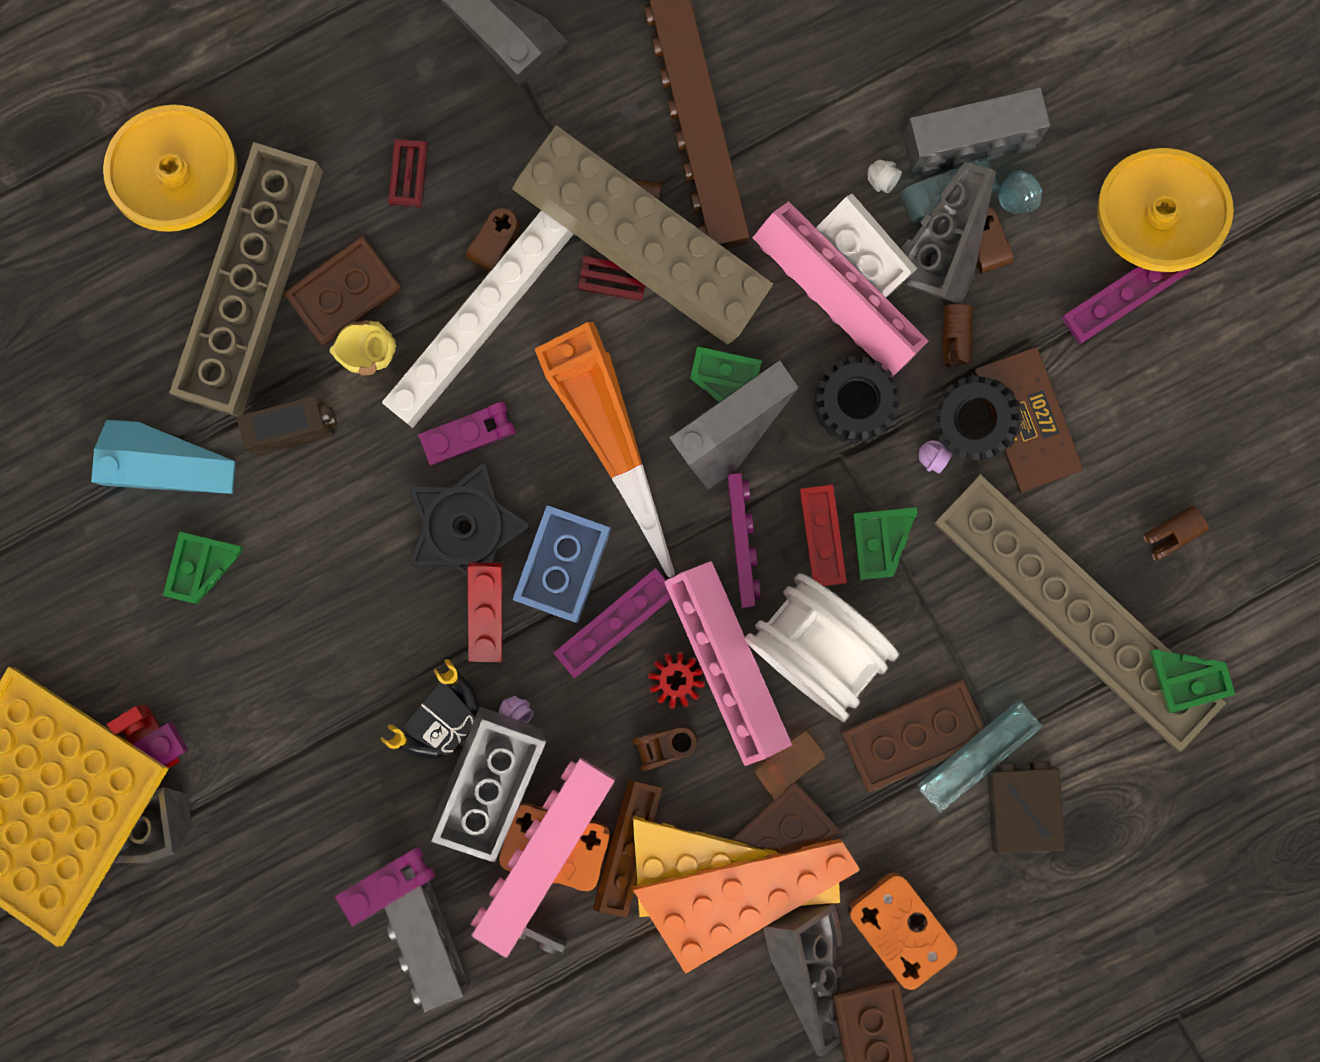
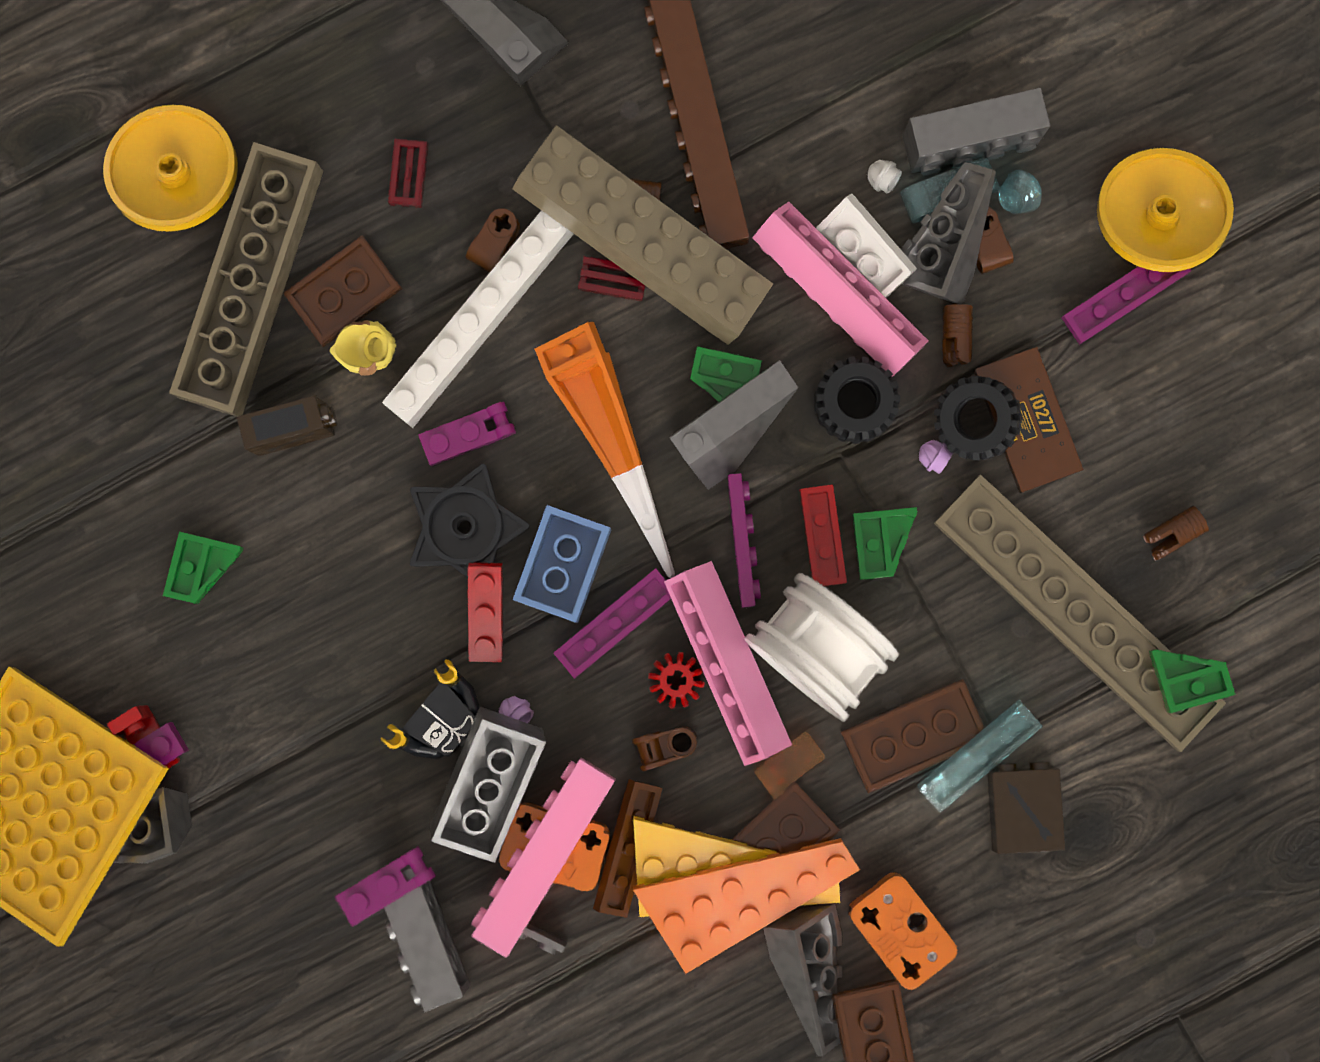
(151, 459): medium azure wedge -> none

